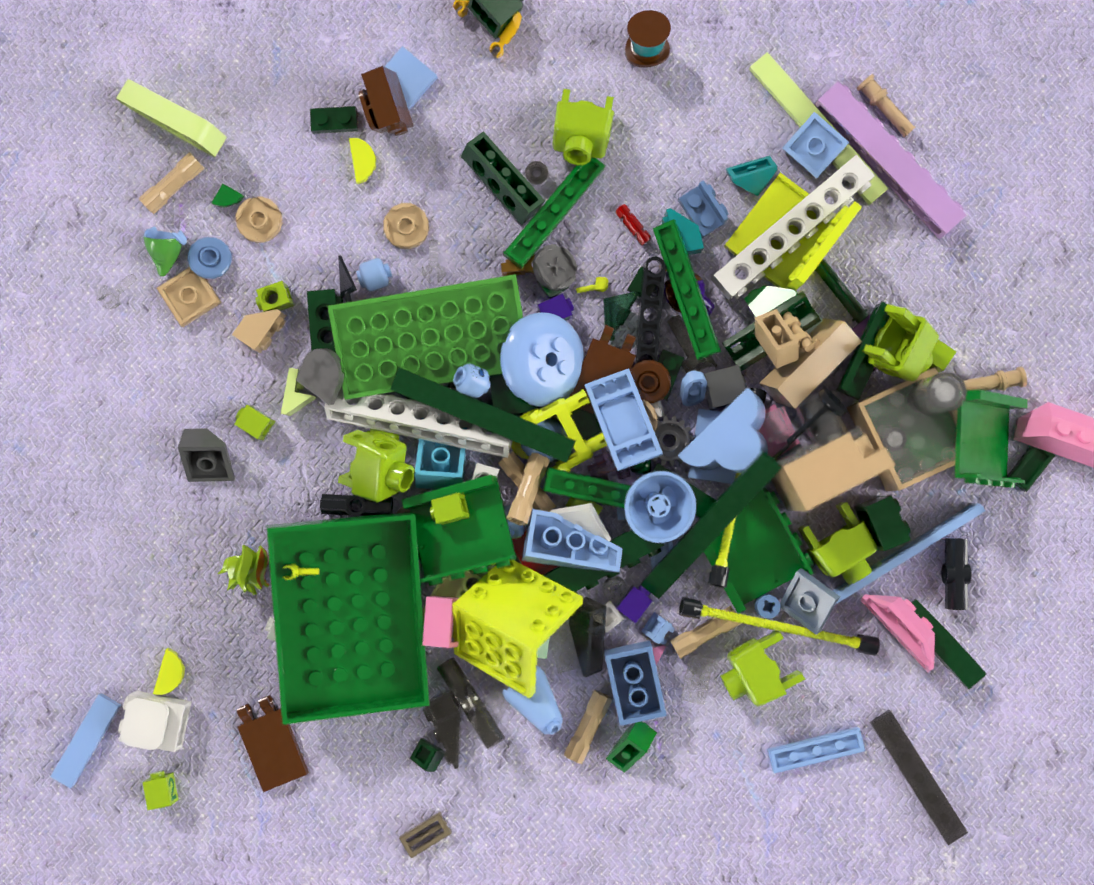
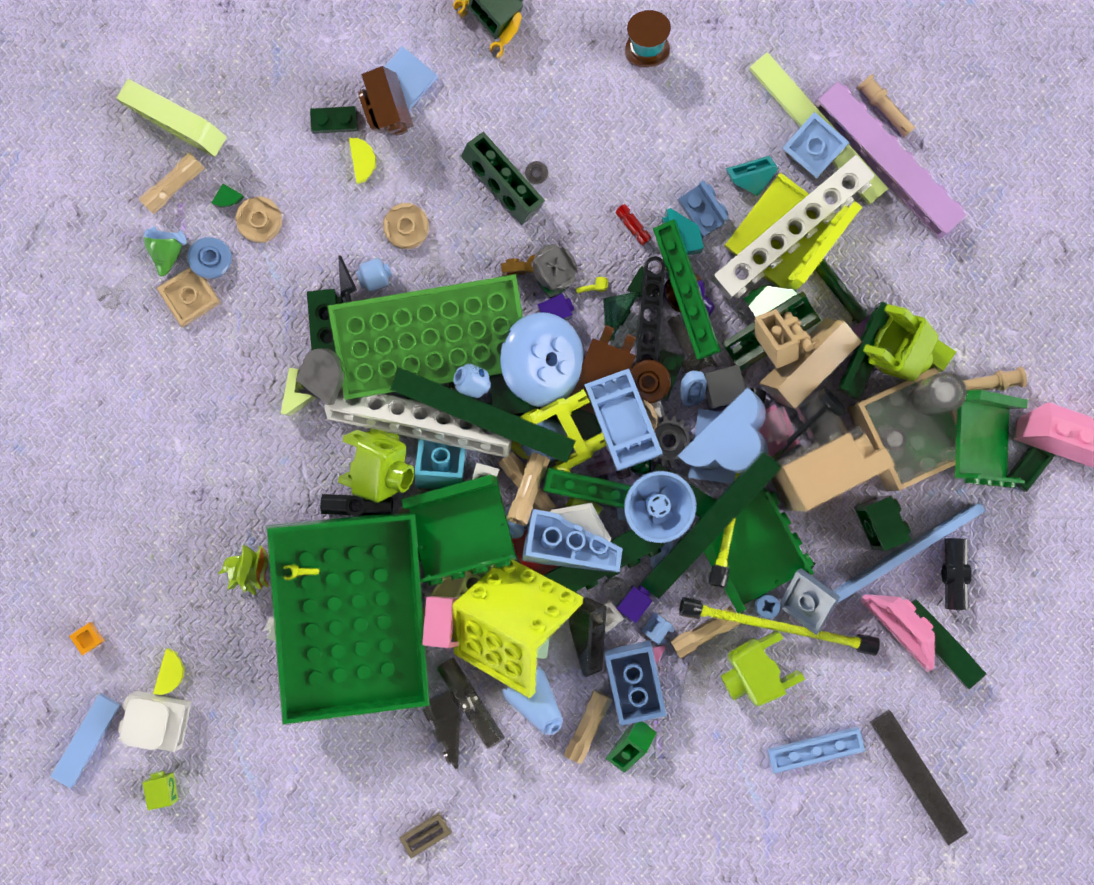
(86, 638): none -> light orange tile
(204, 456): dark grey slope -> none
(254, 422): lime brick -> none
(258, 329): tan slope -> none
(271, 745): reddish brown tile -> none
(284, 297): lime brick -> none
(427, 755): dark green slope -> none
(449, 509): lime brick -> none
(553, 212): green tile -> none
(582, 129): lime piece -> none
(843, 550): lime piece -> none

